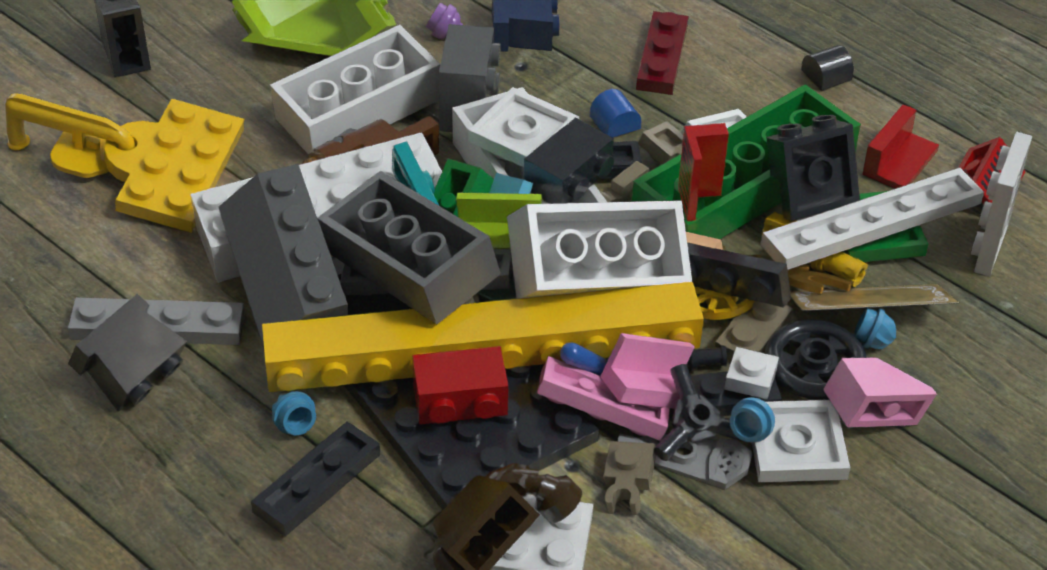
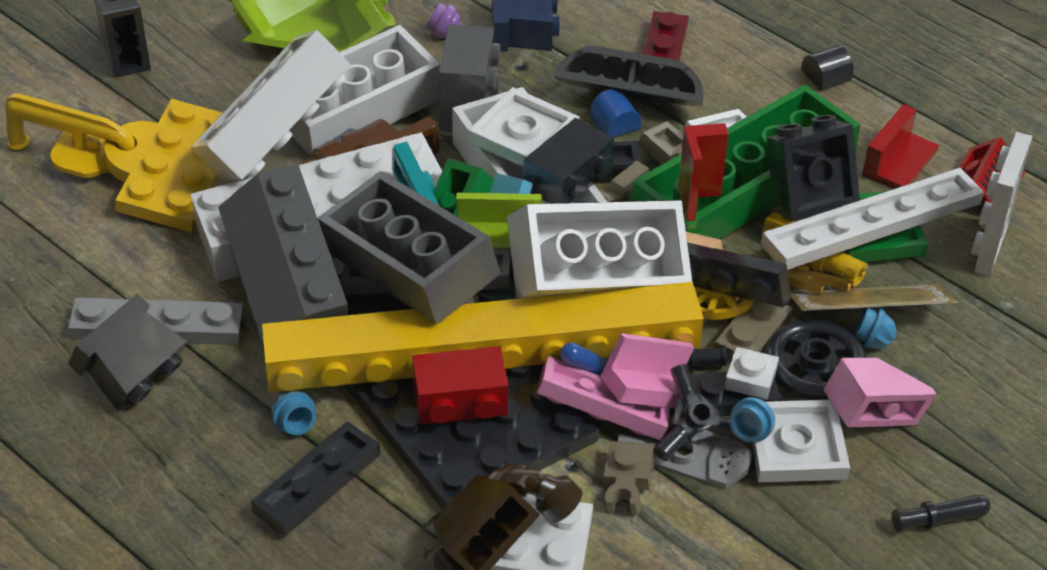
(271, 106): none -> white brick
(632, 74): none -> dark grey brick
(932, 514): none -> black piece

